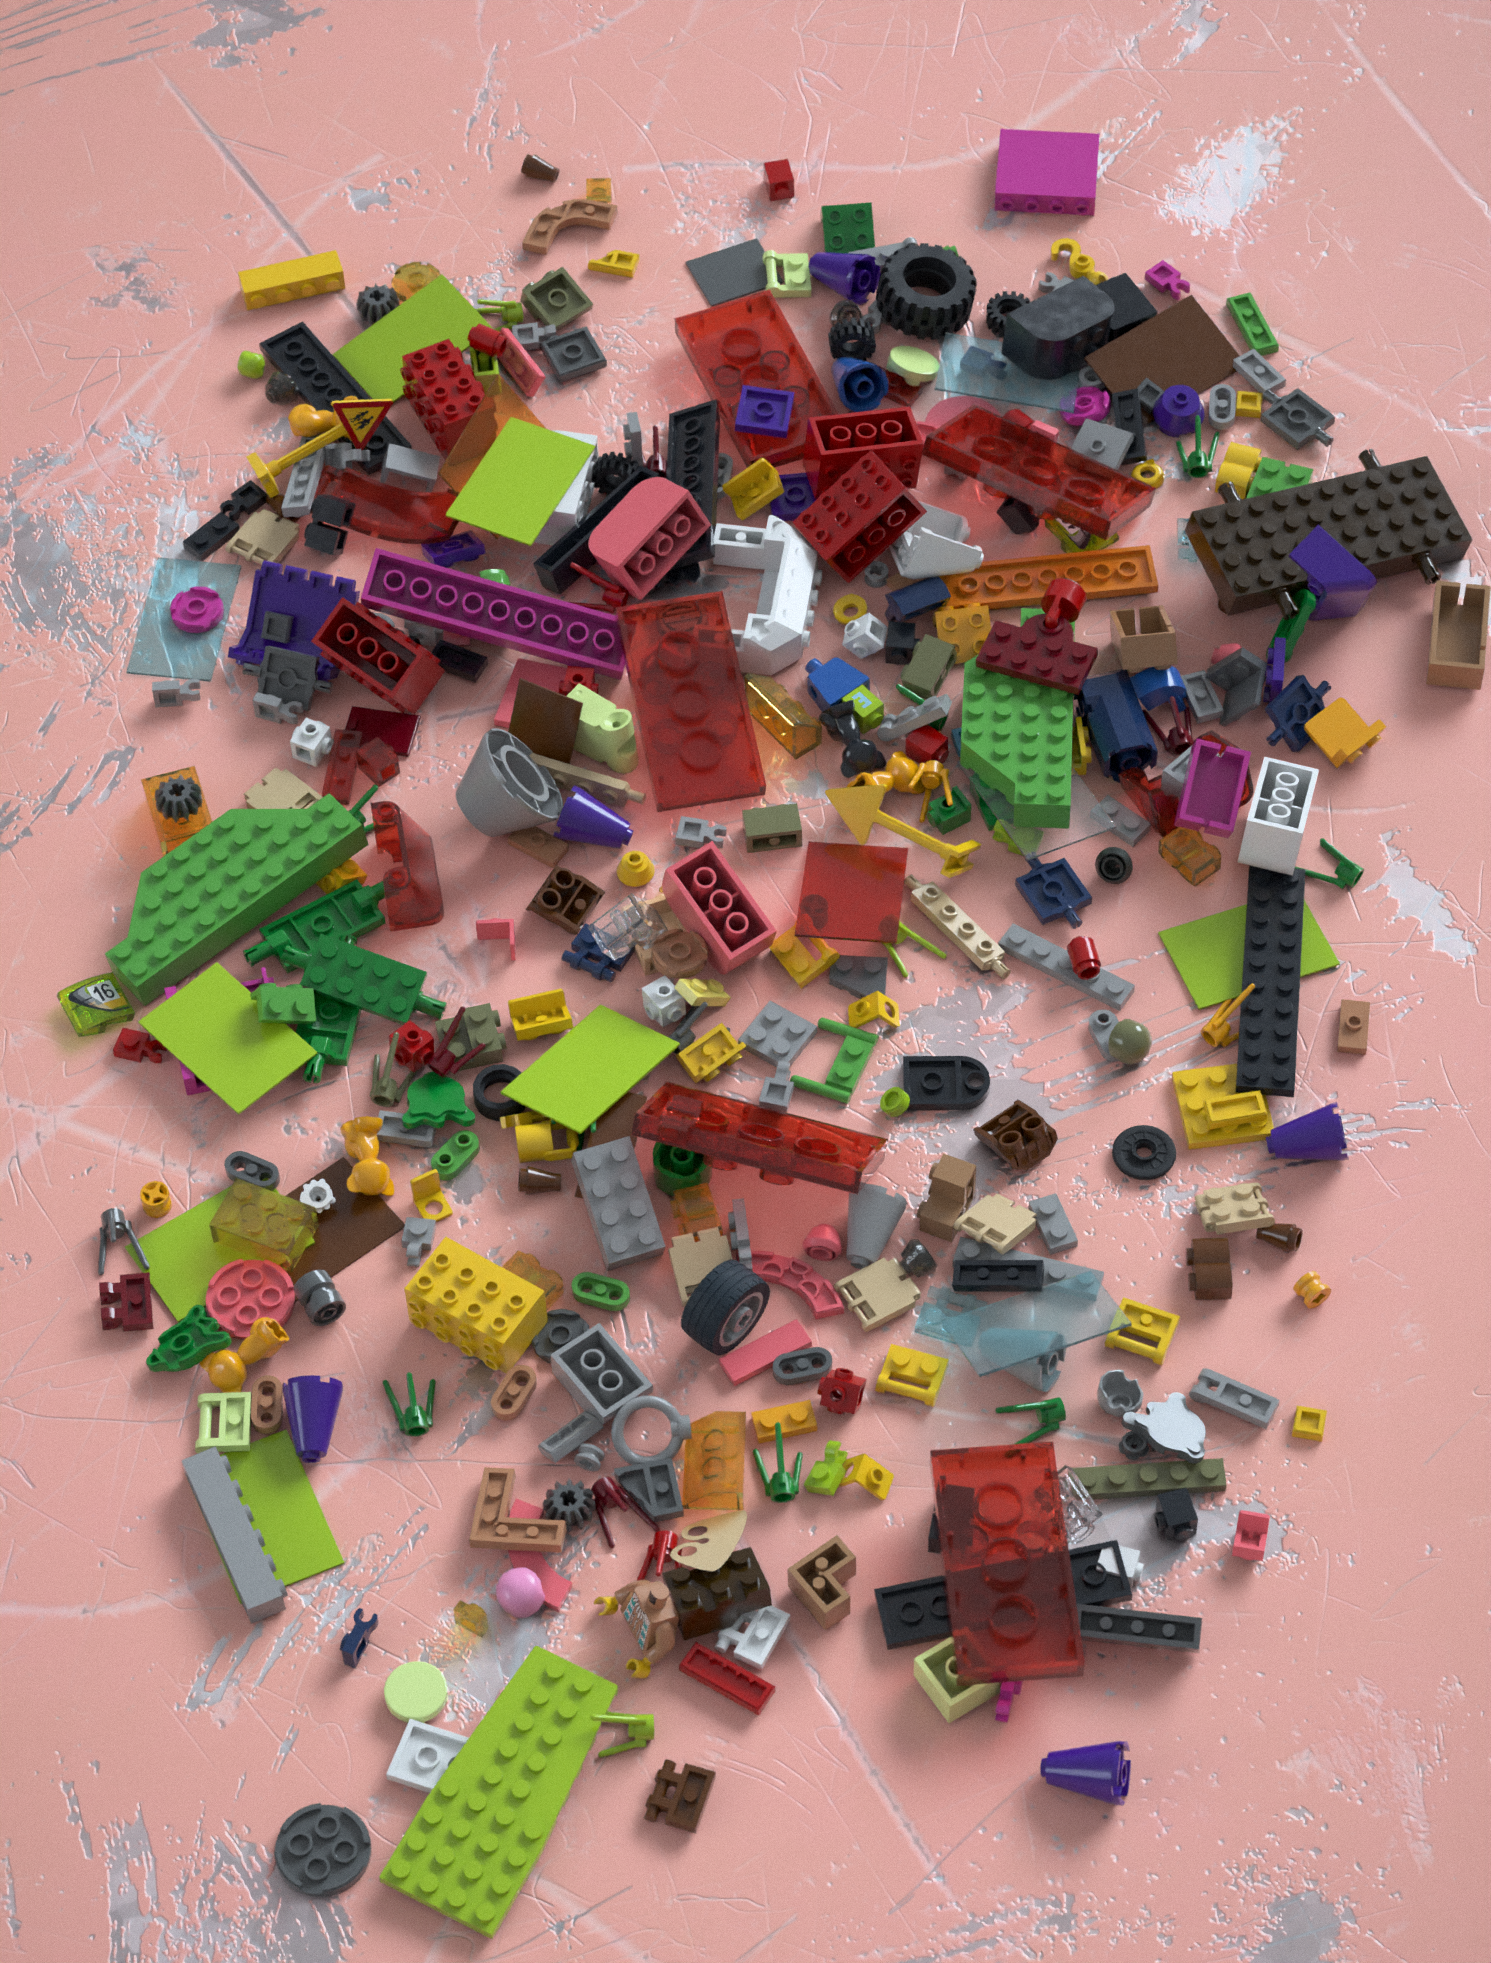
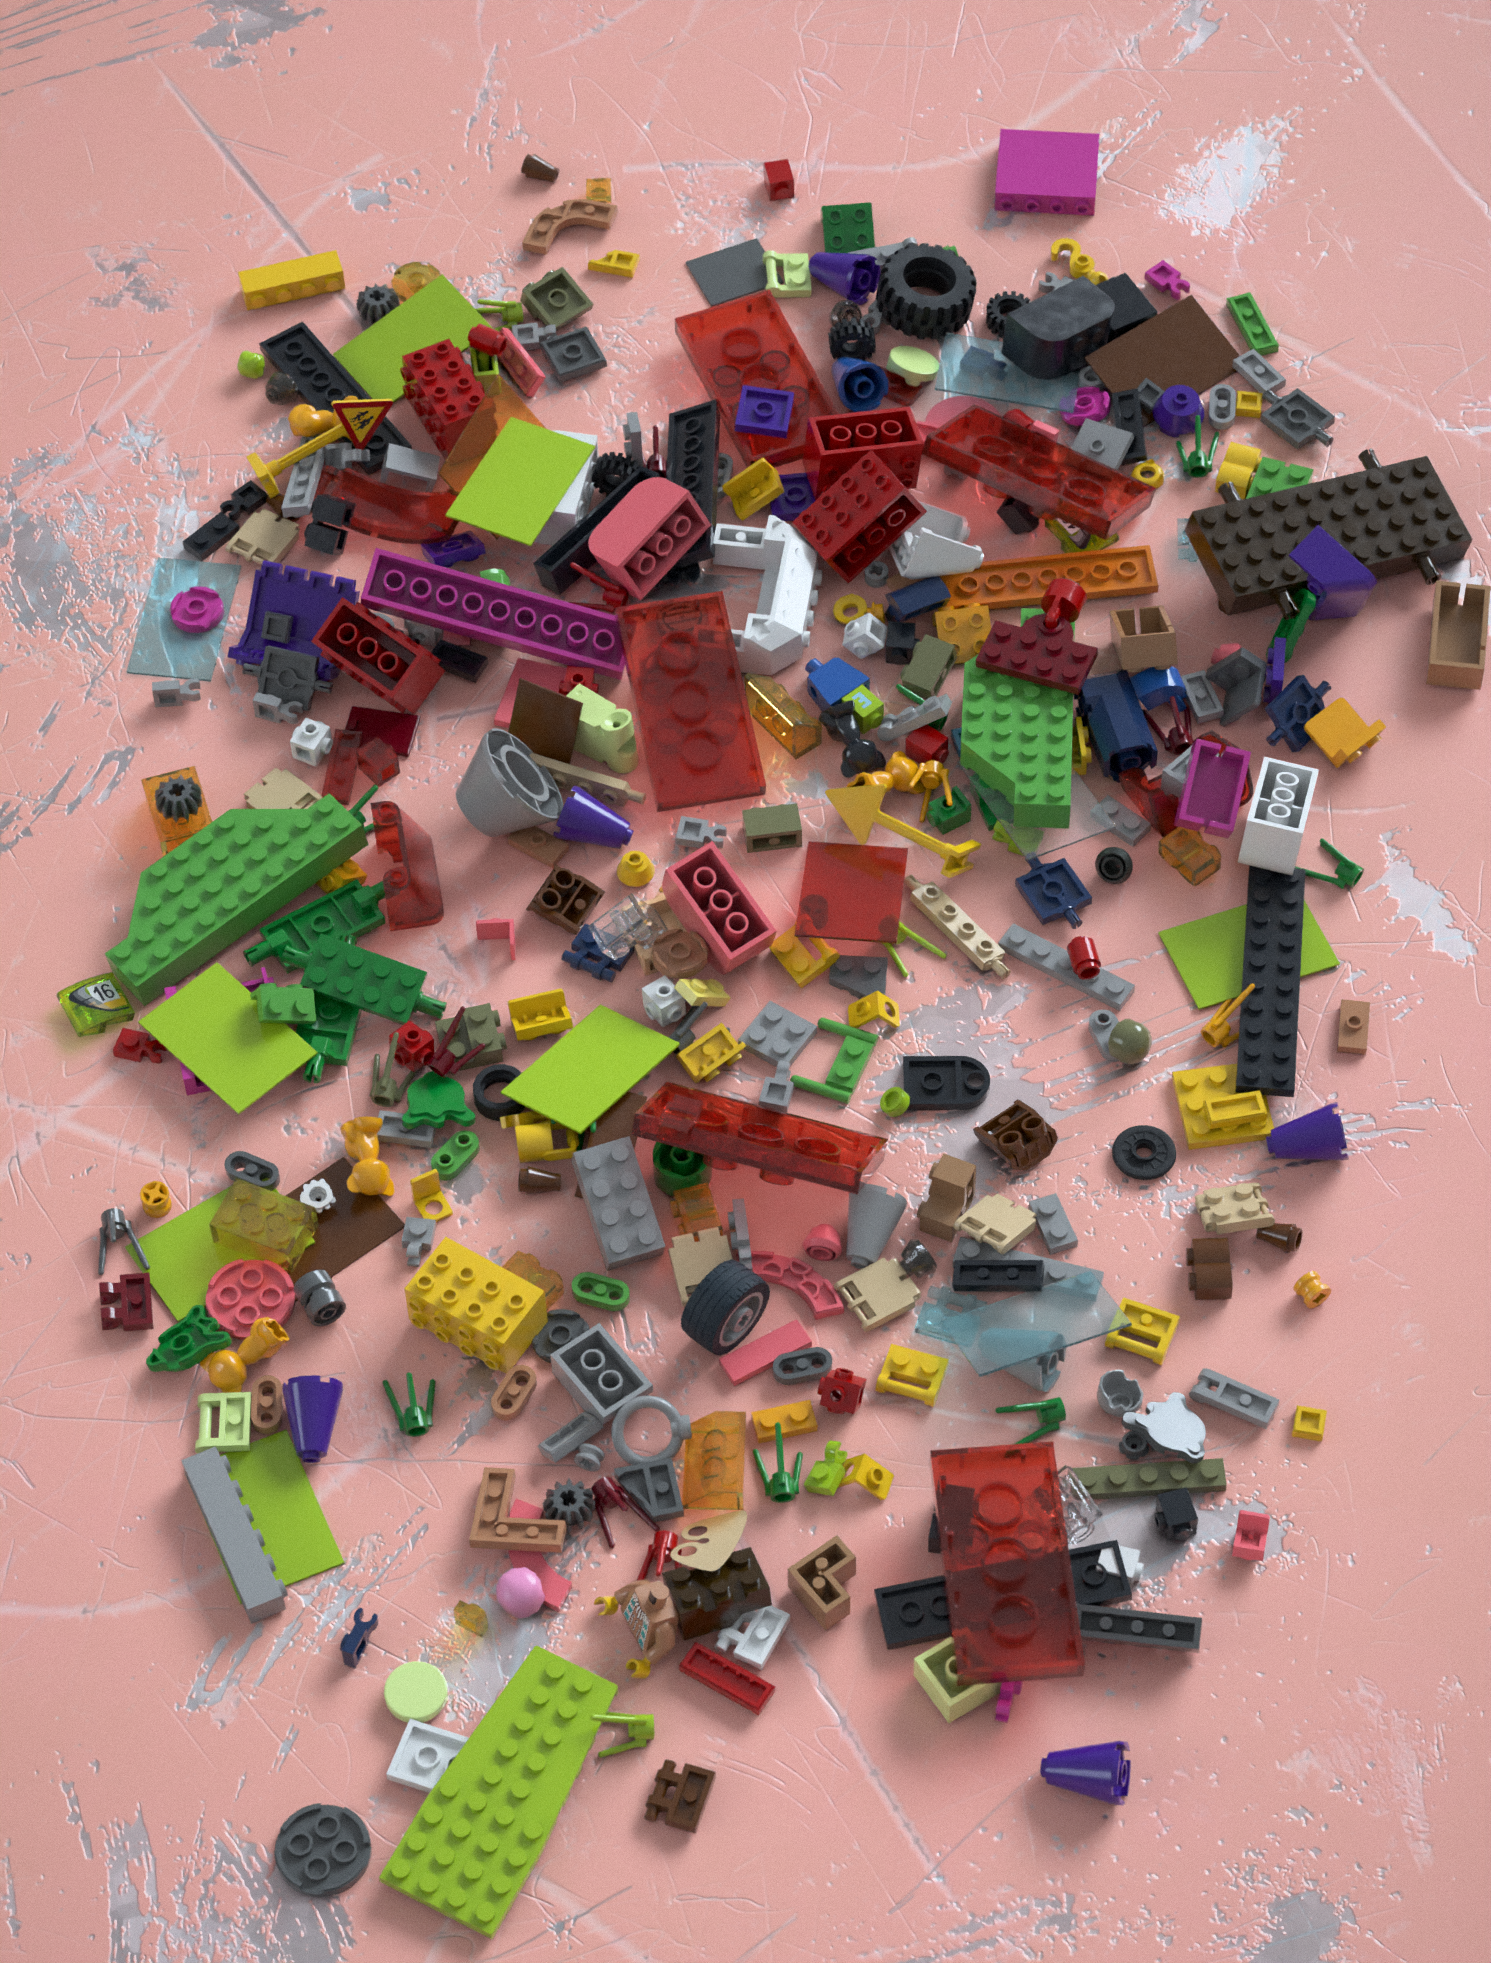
(877, 611): none -> light orange plate

